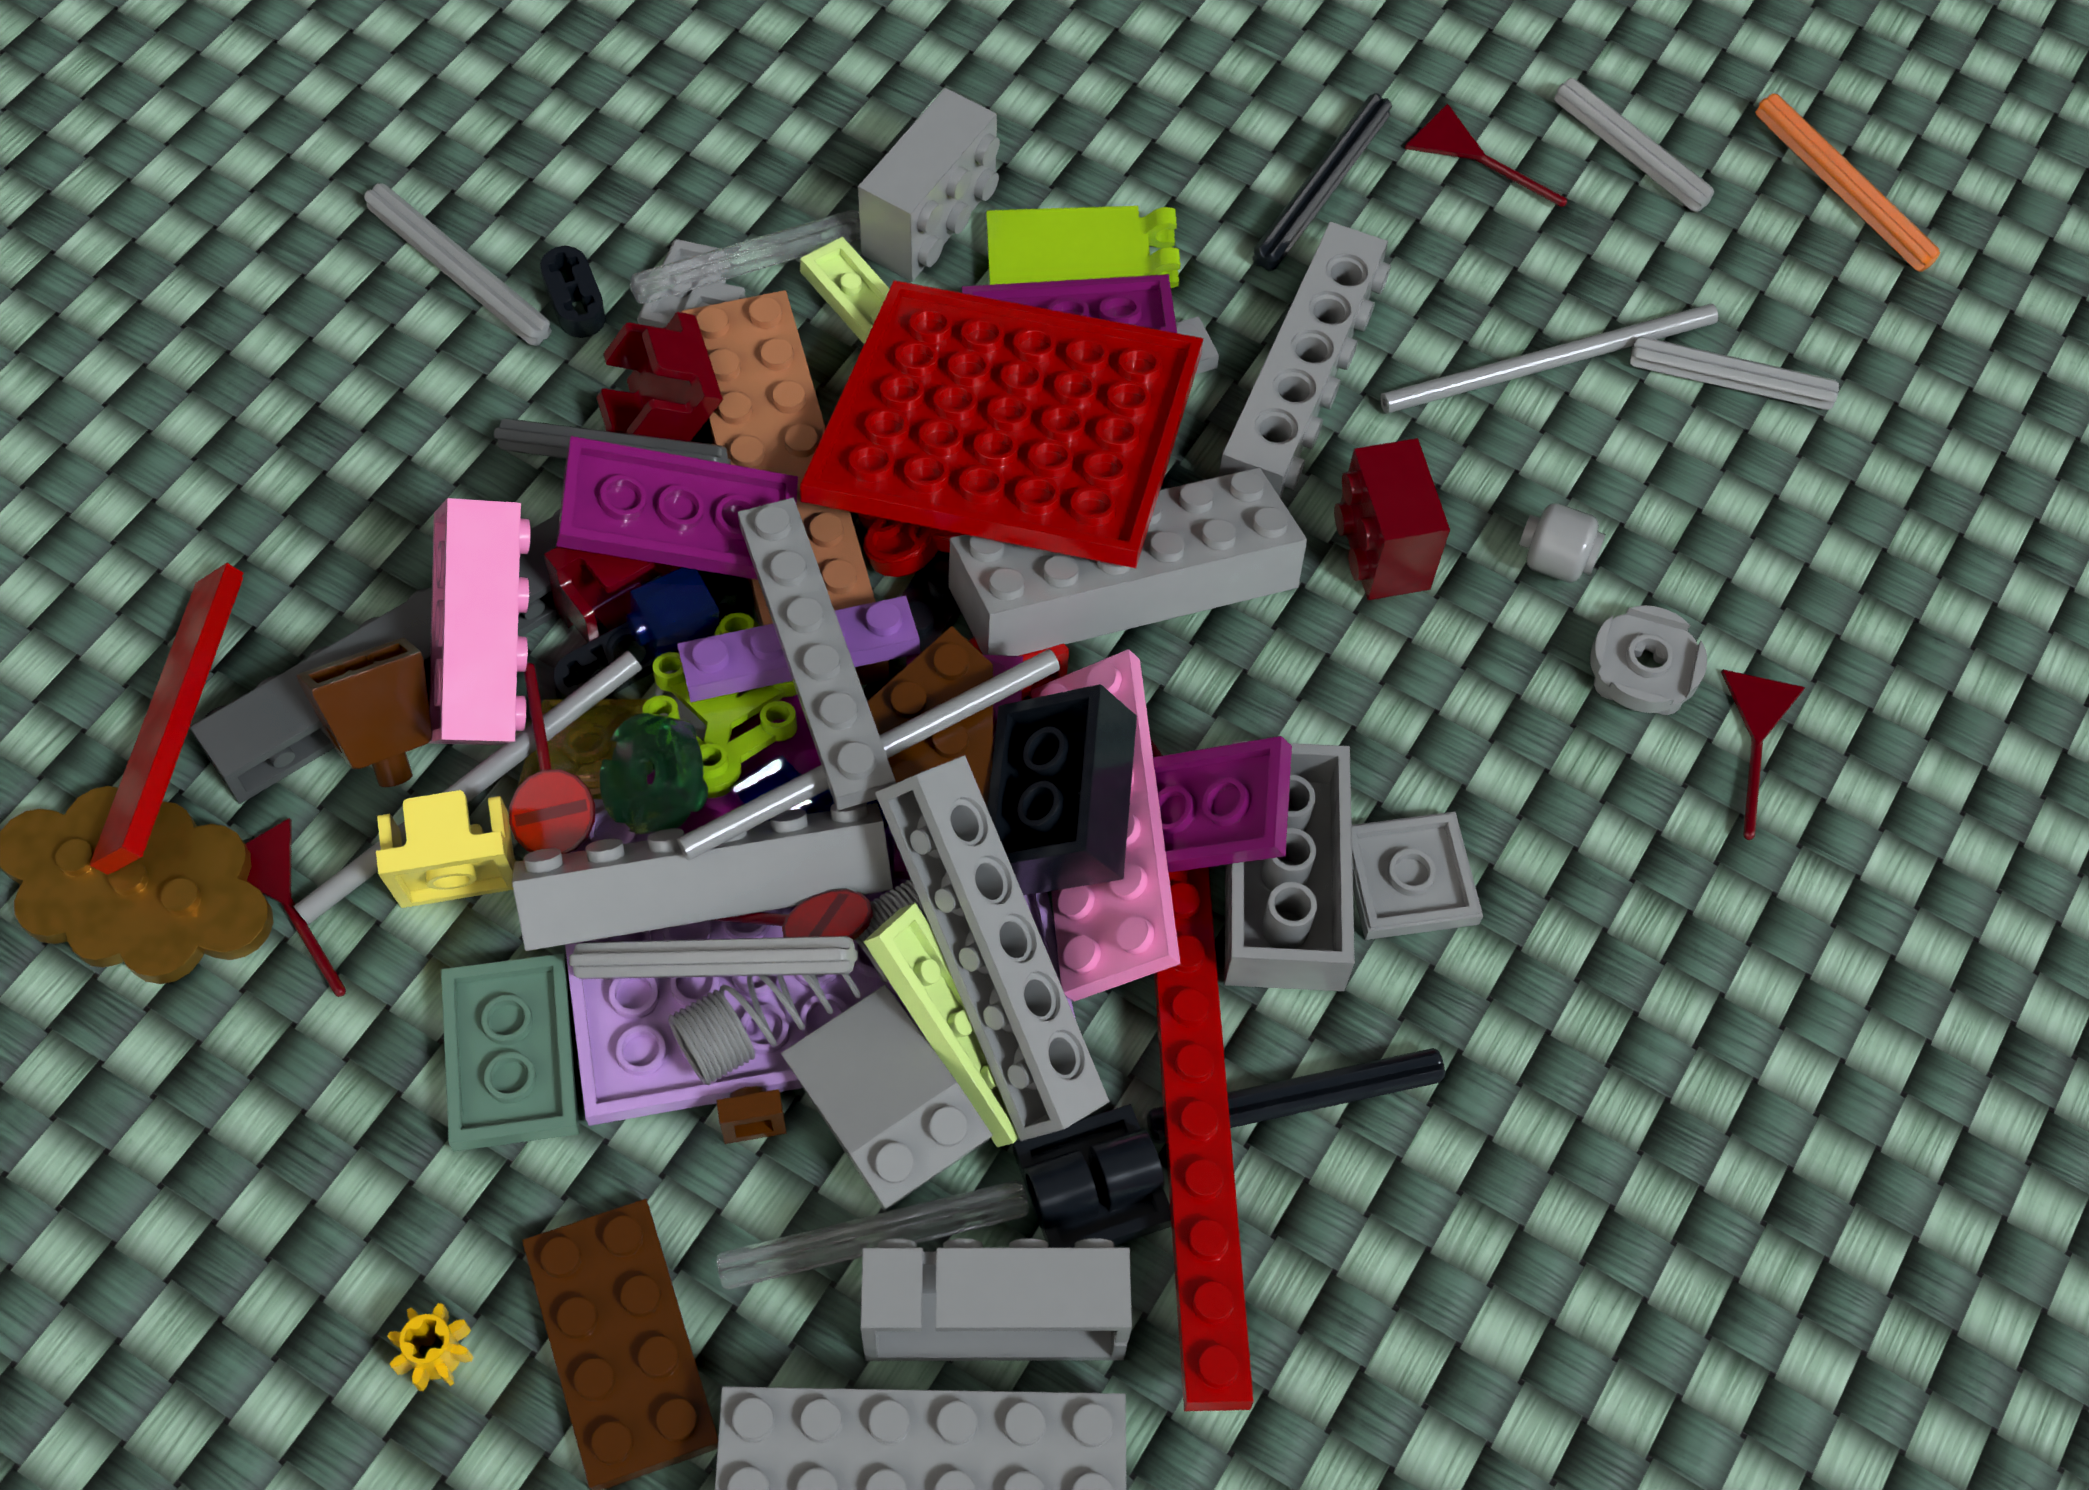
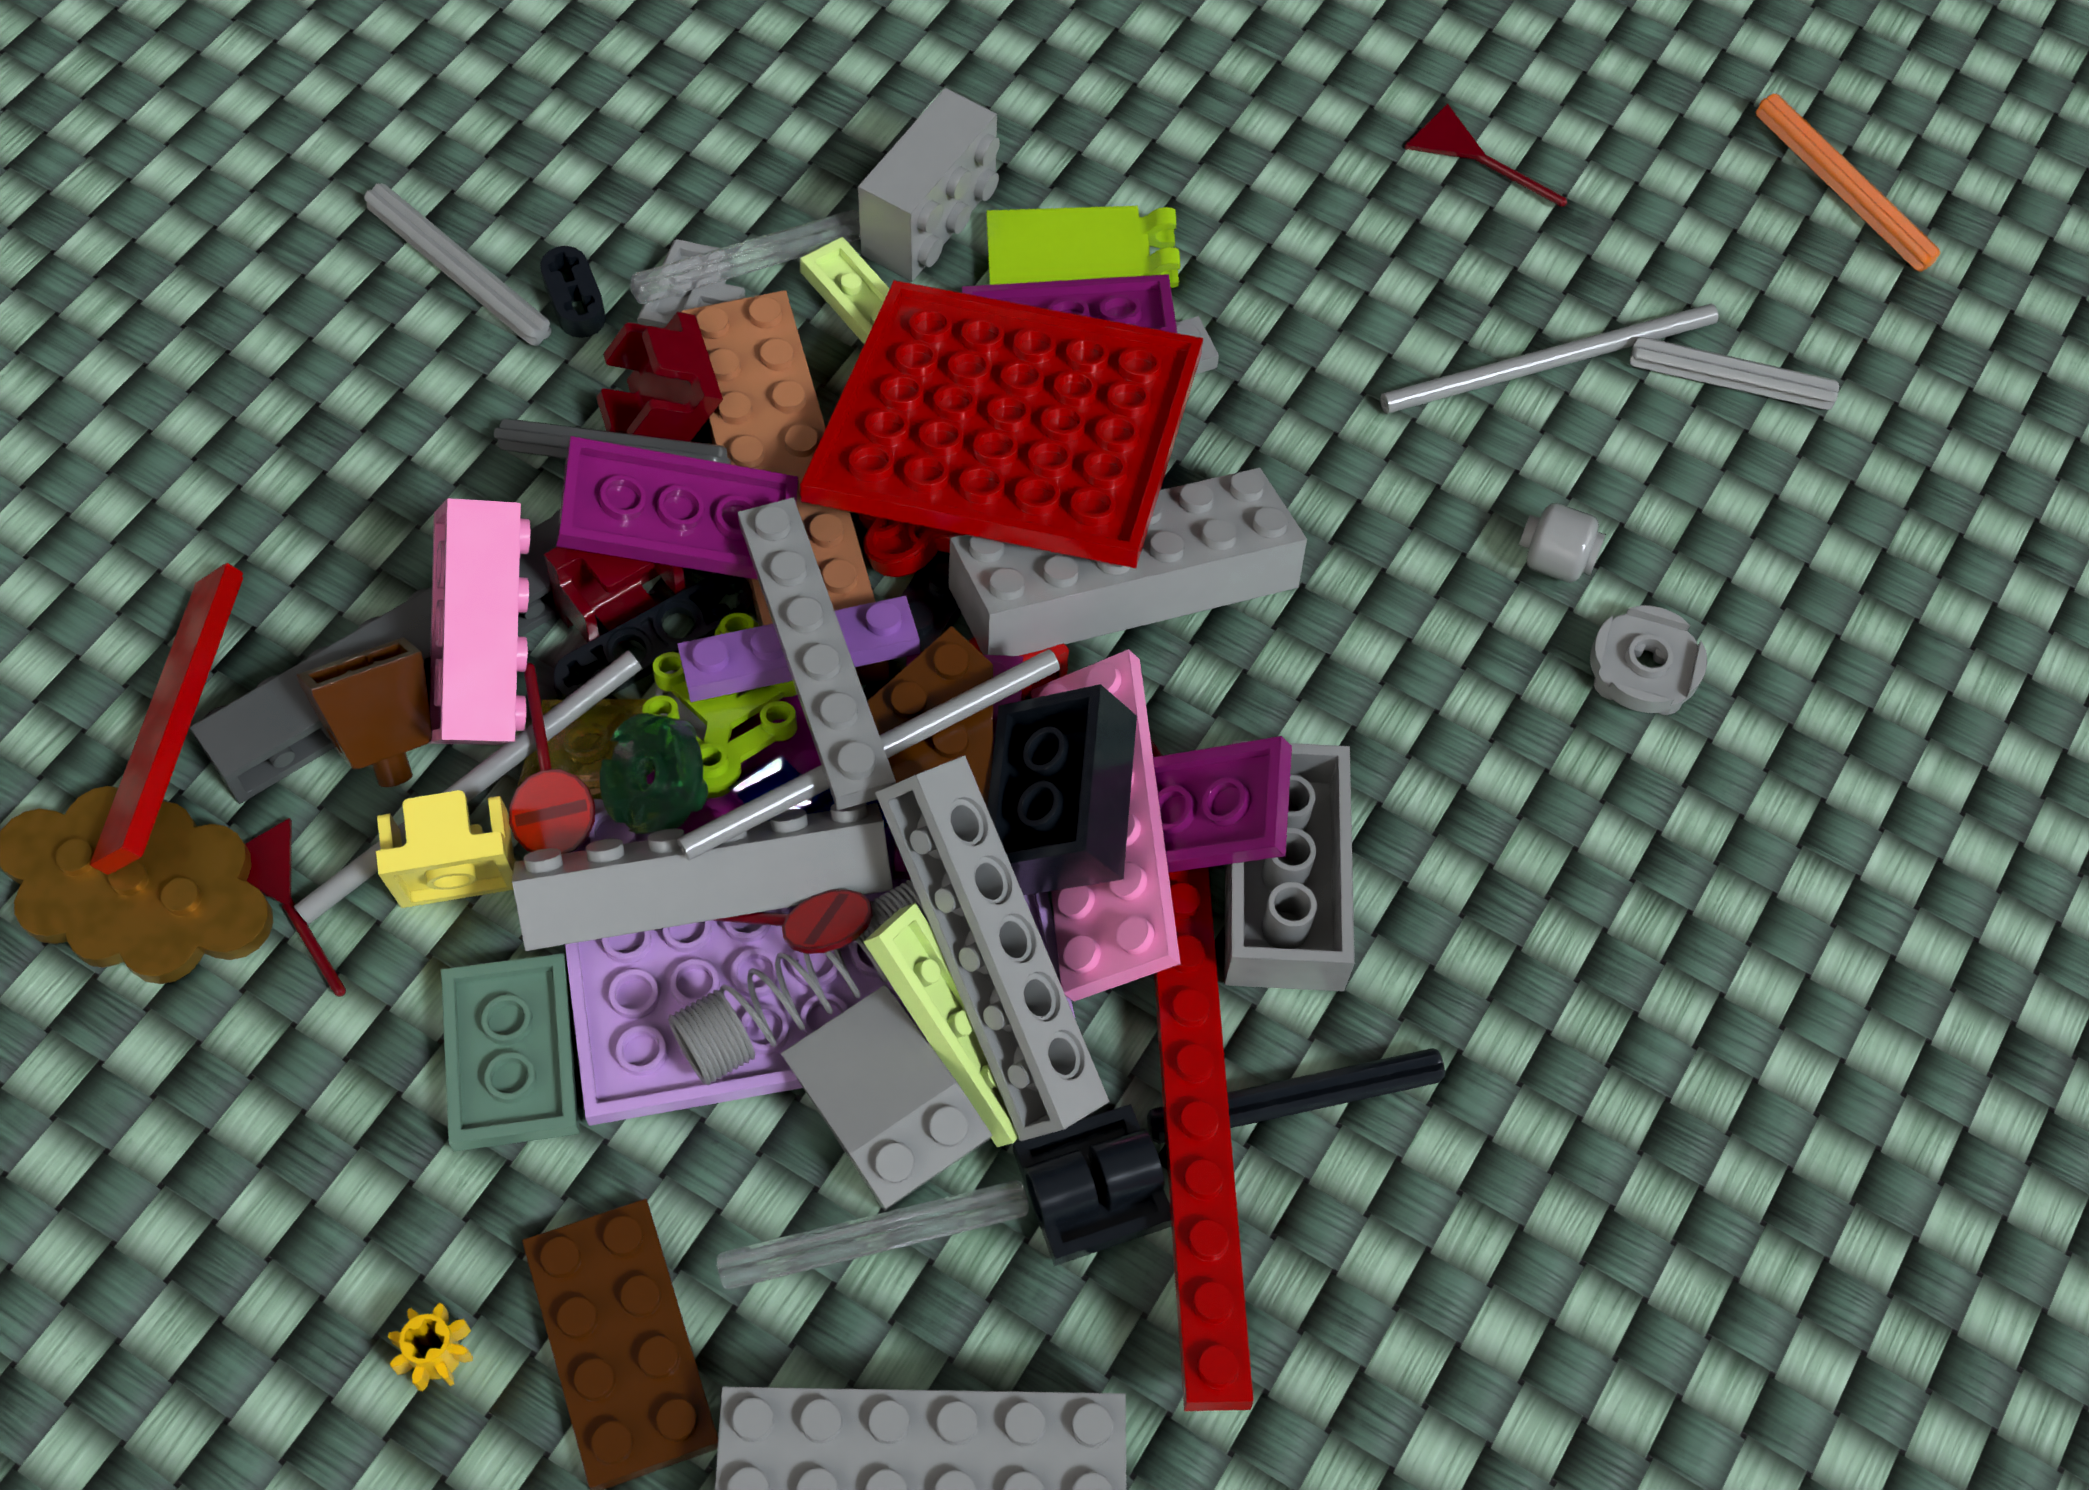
(672, 611): clear blue brick -> none
(714, 957): light grey axle -> none
(751, 1114): reddish brown plate -> none
(995, 1301): light grey piece -> none
(1306, 357): light grey brick -> none
(1321, 182): black axle -> none
(1391, 519): dark red brick -> none
(1412, 876): light grey tile -> none
(1634, 145): light grey axle -> none
(1761, 706): dark red piece -> none

